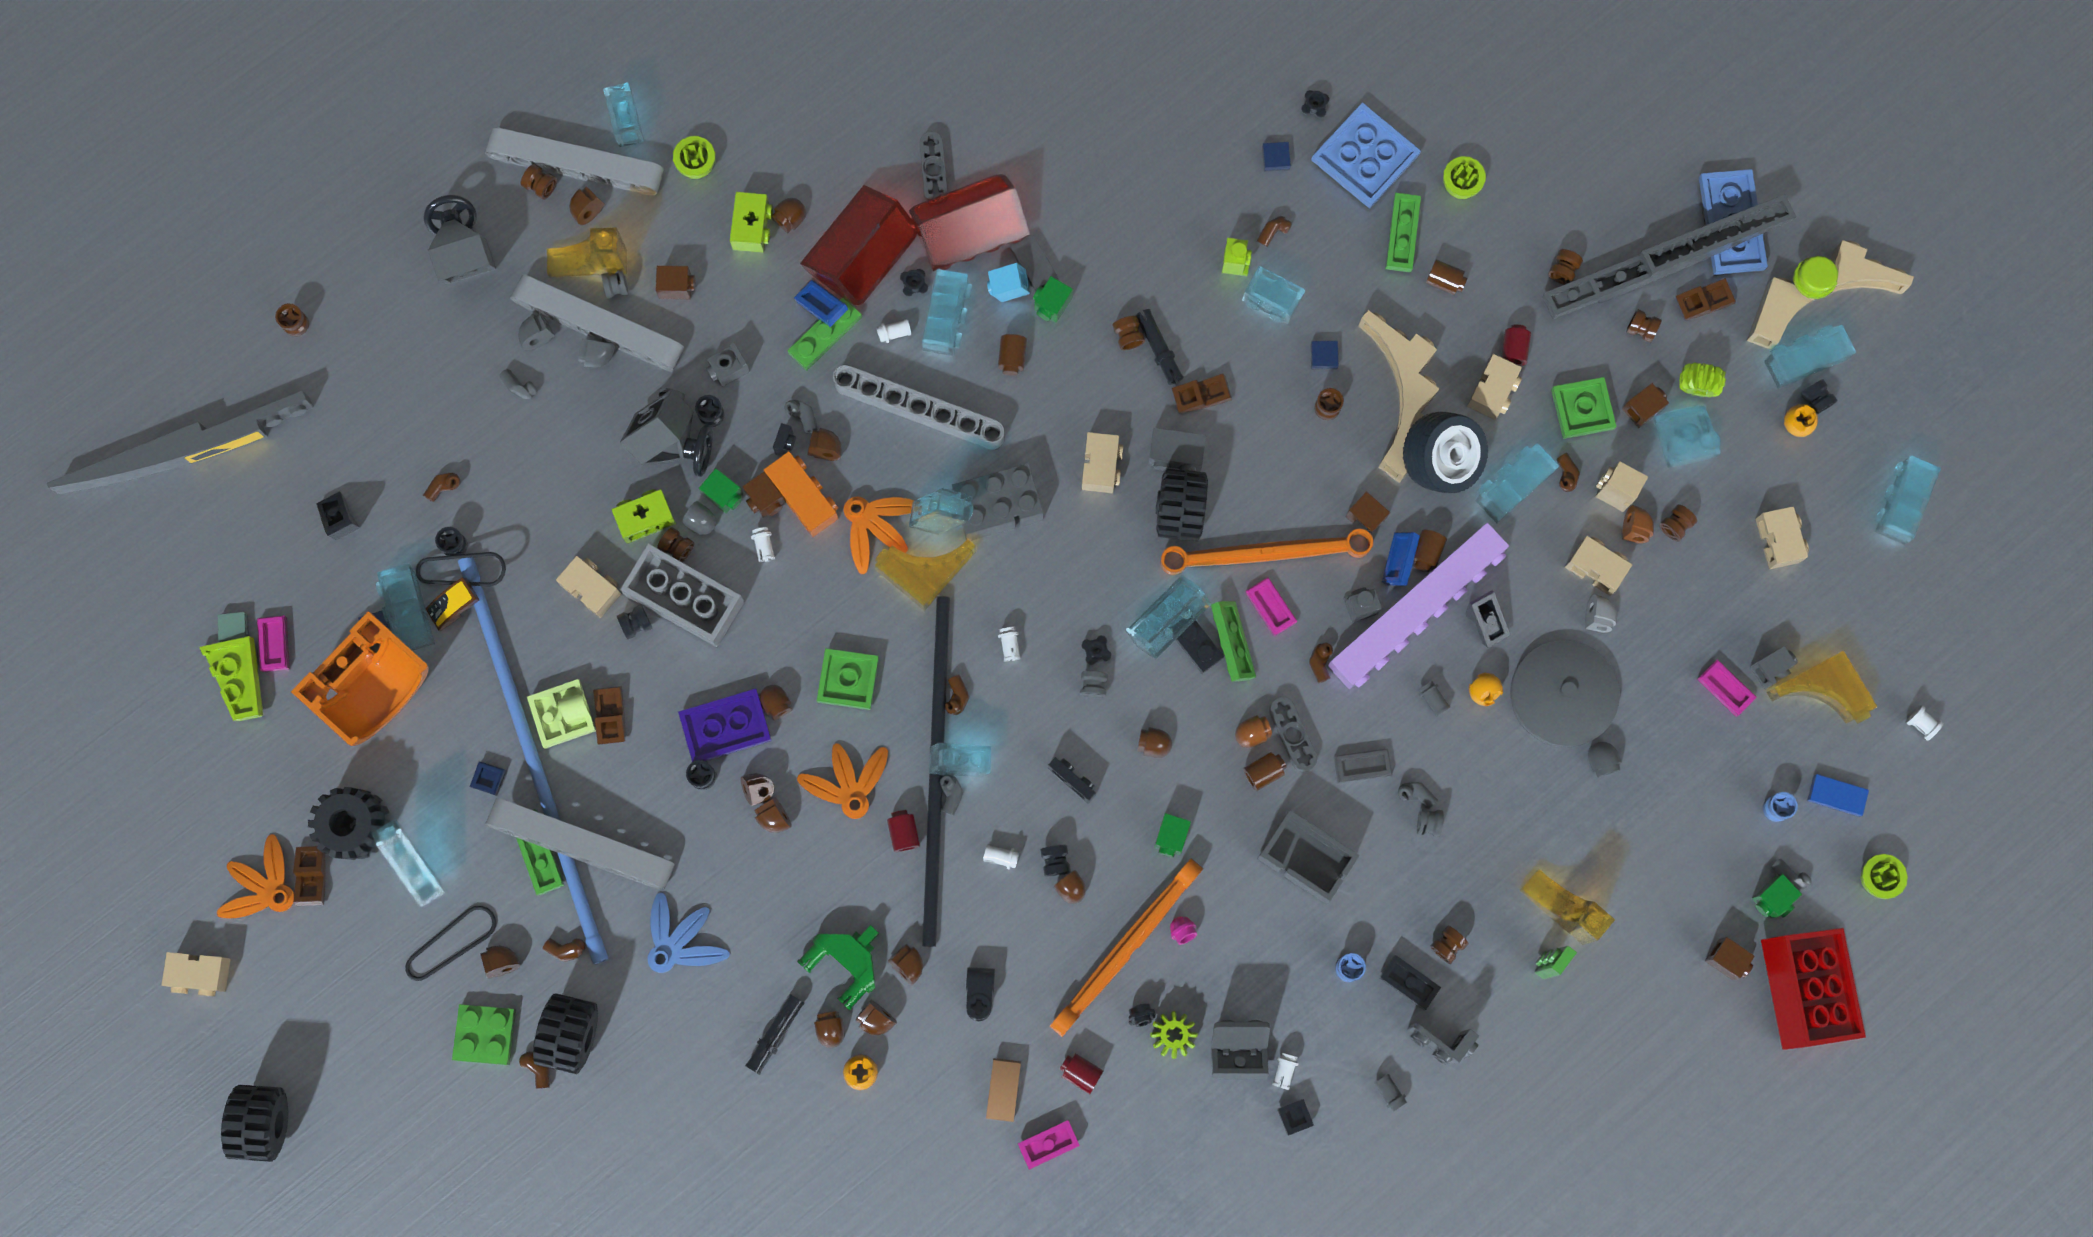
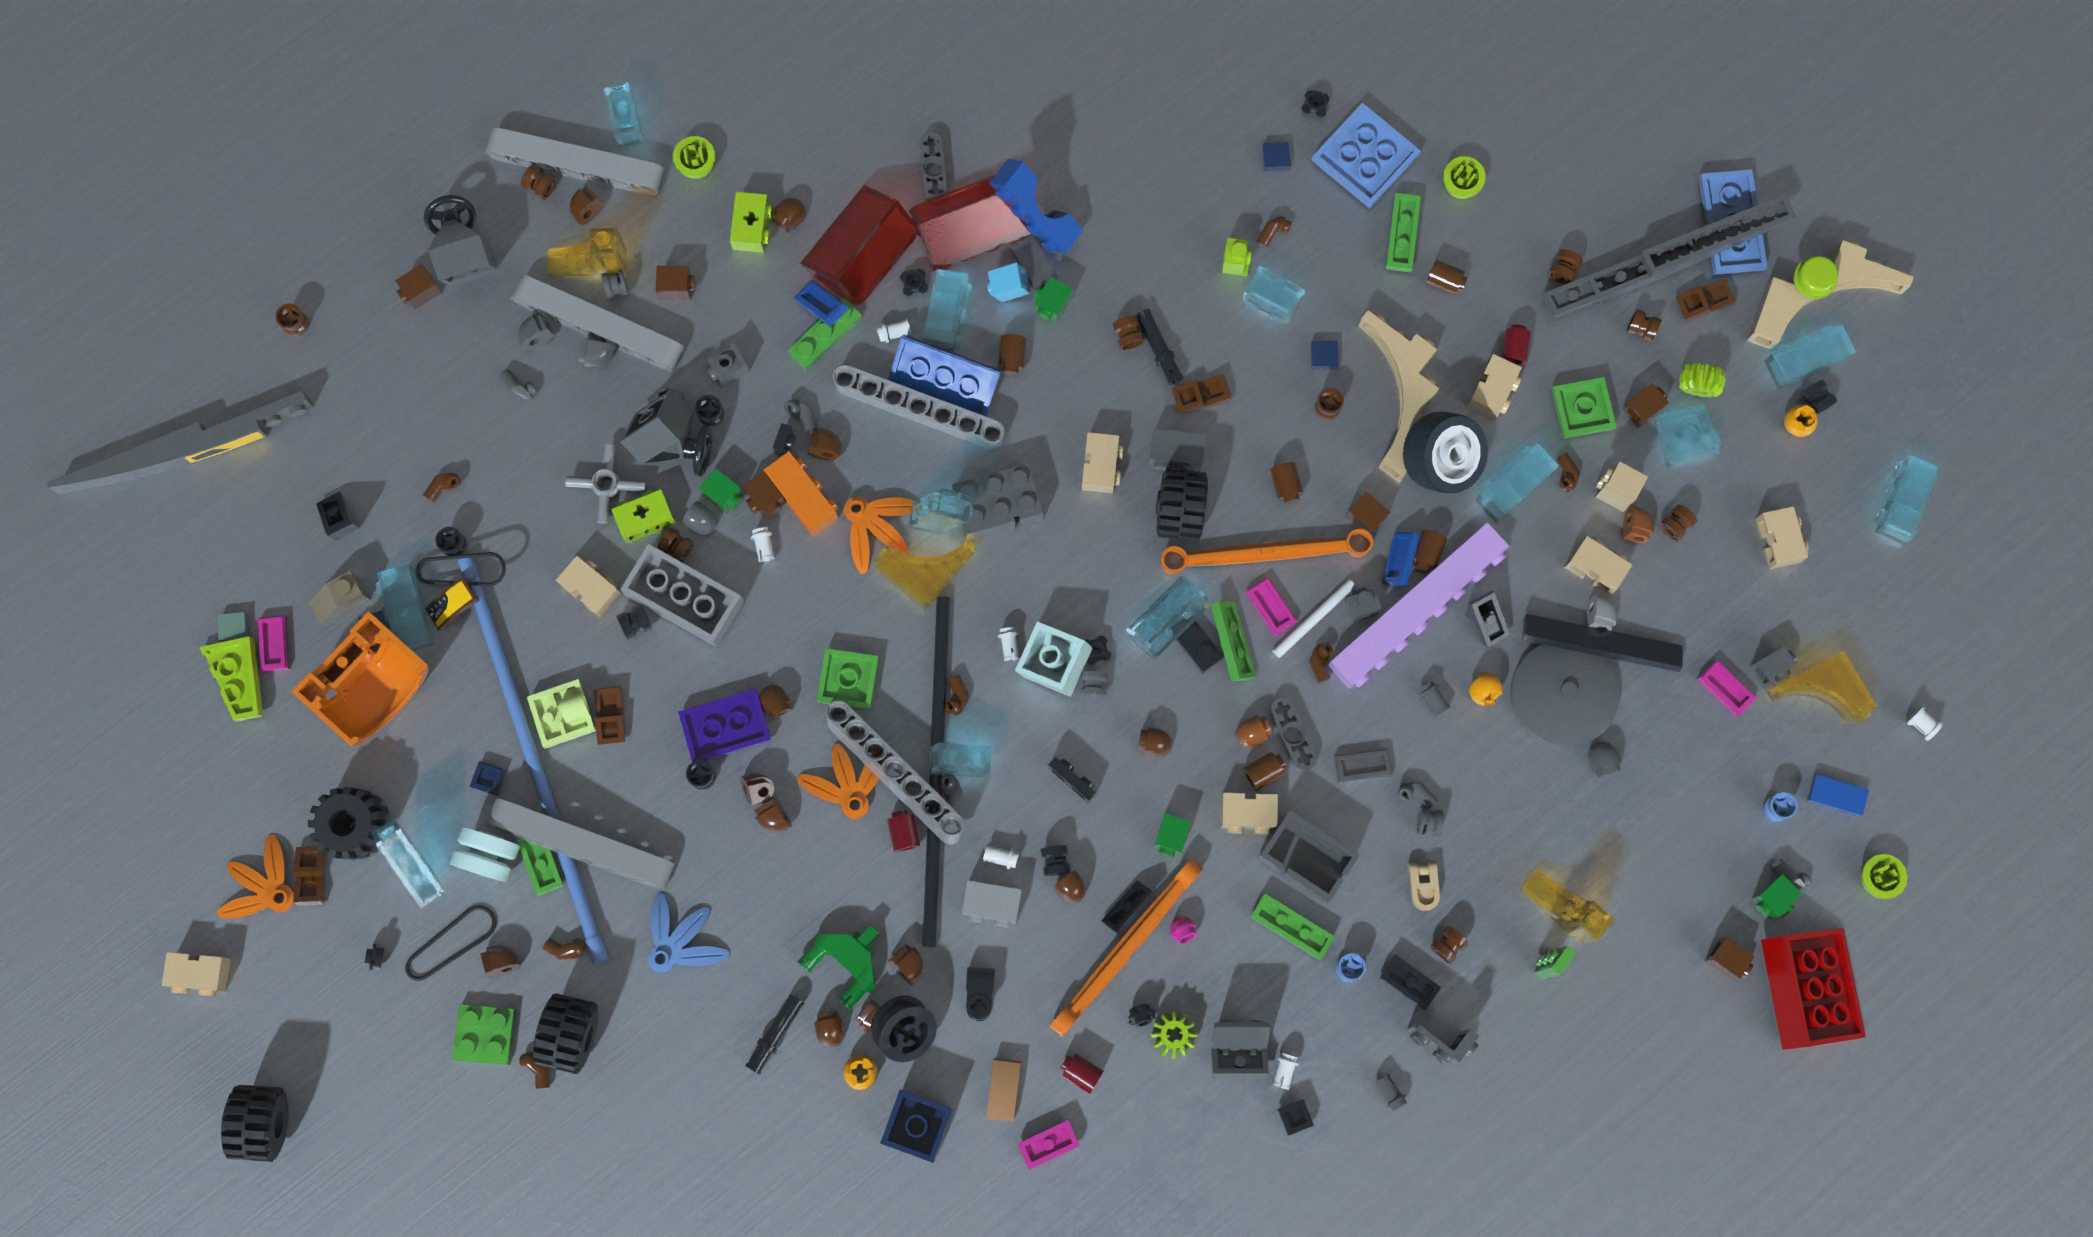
(338, 597): none -> dark tan slope
(374, 957): none -> black plate
(417, 287): none -> reddish brown brick
(485, 851): none -> light aqua wheel
(606, 473): none -> light grey bar
(896, 1041): none -> black wheel
(897, 784): none -> light grey beam
(916, 1126): none -> dark blue brick
(944, 375): none -> tile
(991, 903): none -> light grey brick
(1017, 187): none -> blue arch
(1053, 659): none -> light aqua brick
(1129, 908): none -> black plate
(1255, 814): none -> tan brick
(1287, 482): none -> reddish brown brick
(1292, 927): none -> bright green plate
(1314, 618): none -> white bar
(1424, 895): none -> tan plate
(1602, 642): none -> black tile

